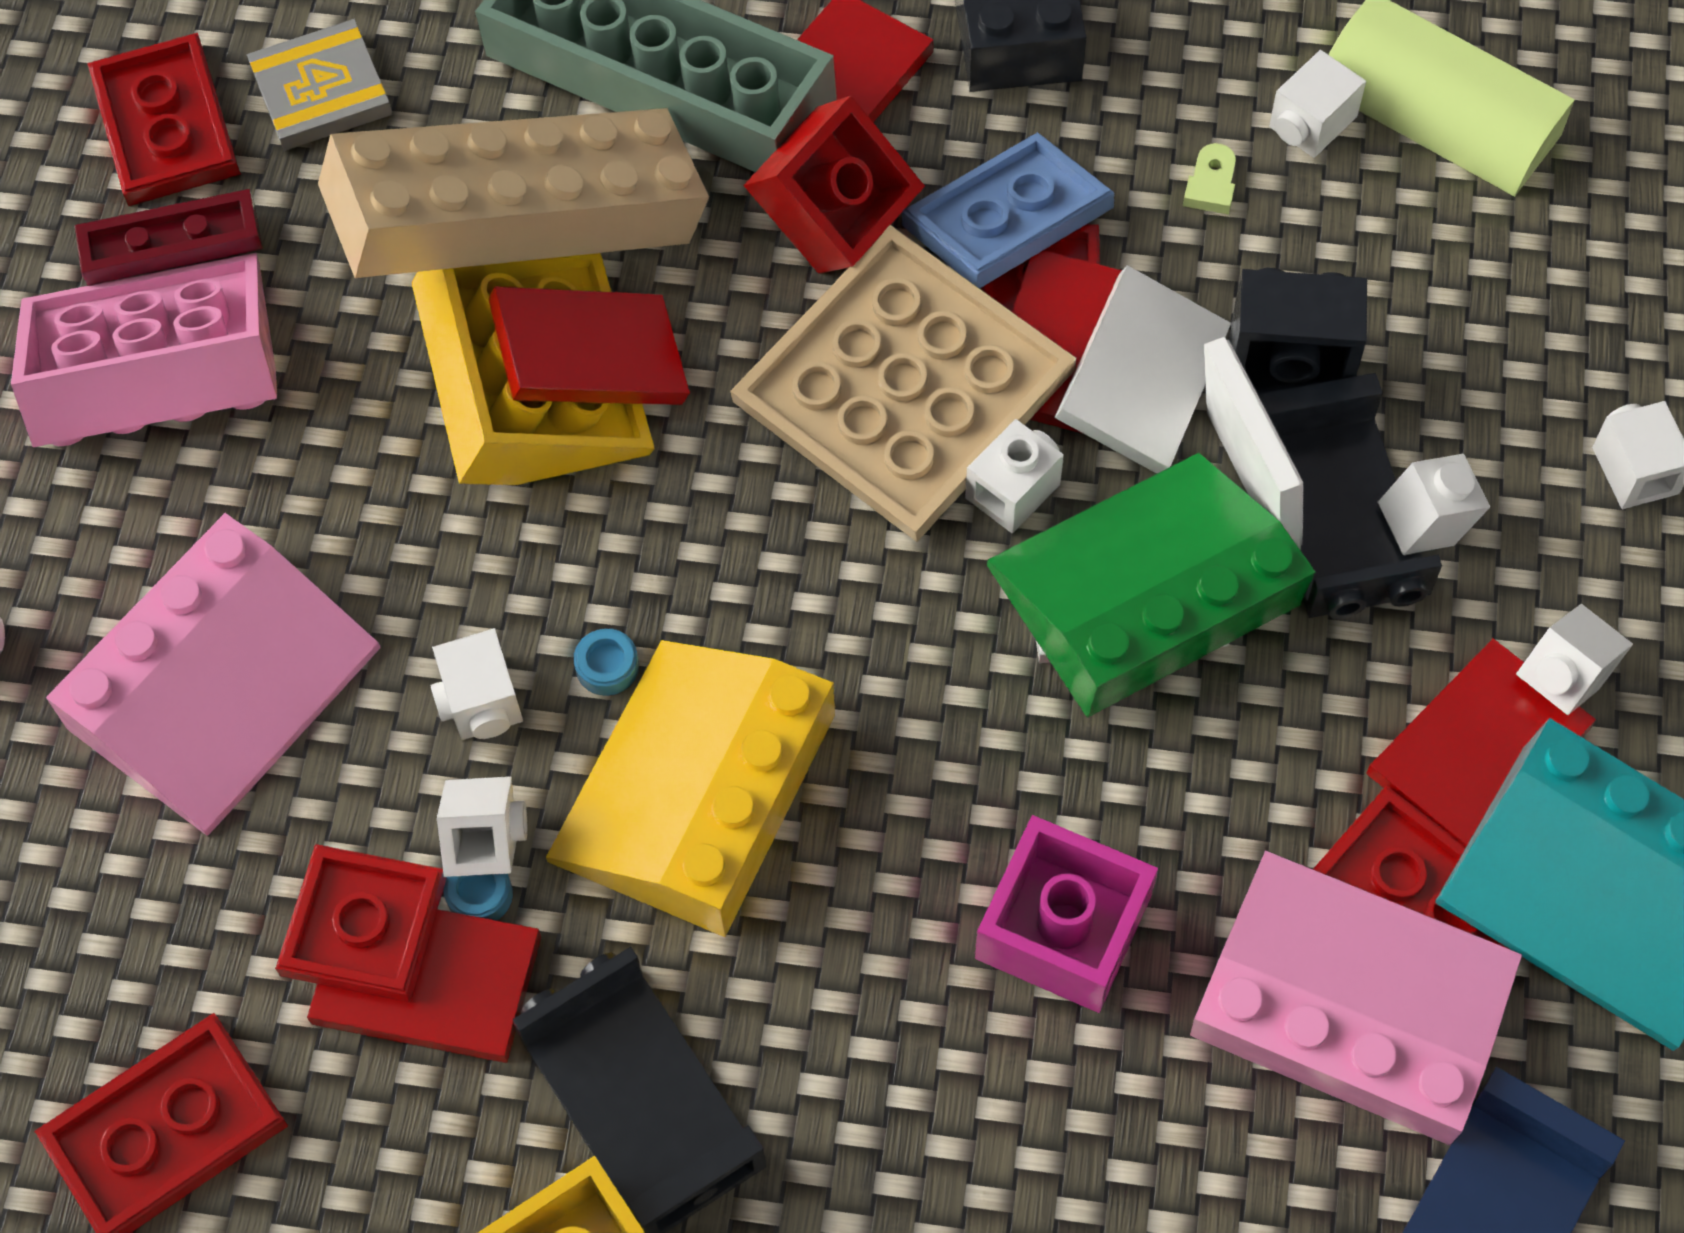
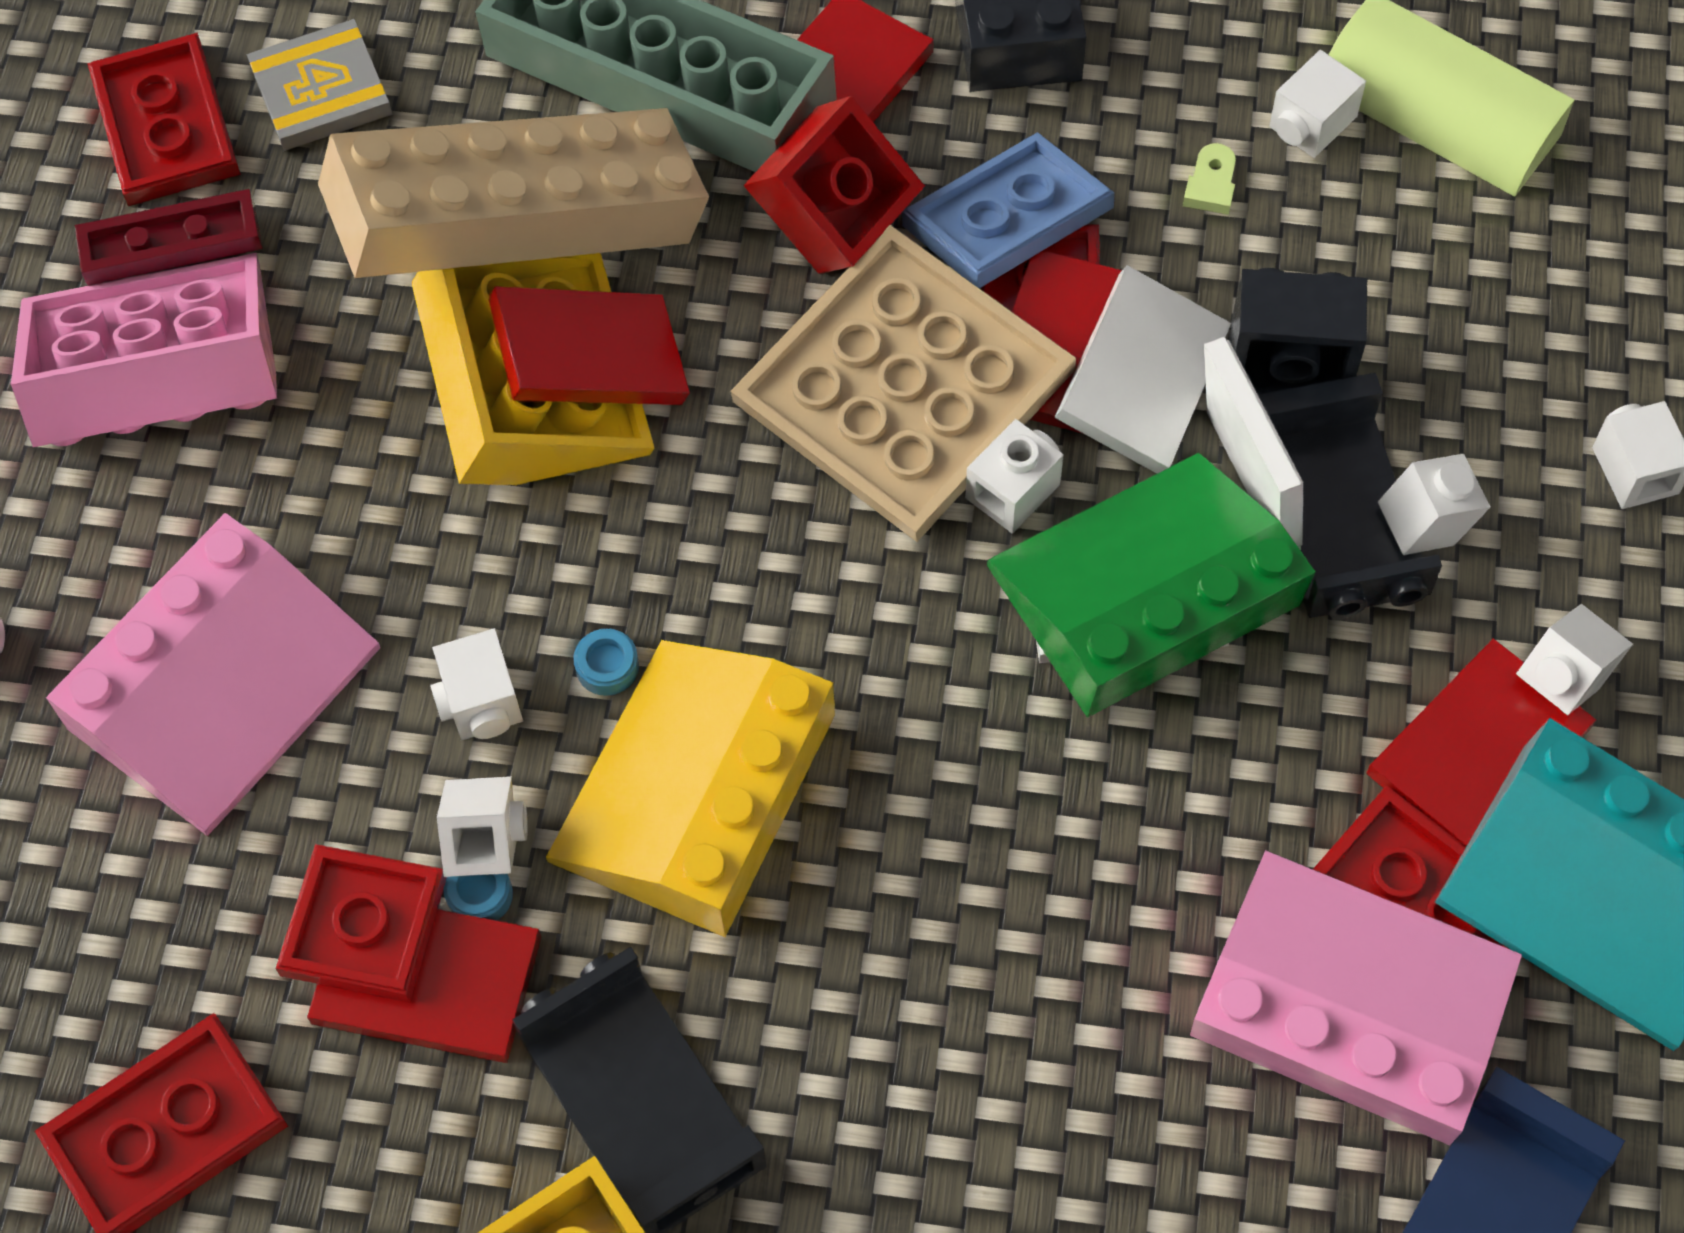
(1065, 913): dark pink brick -> none

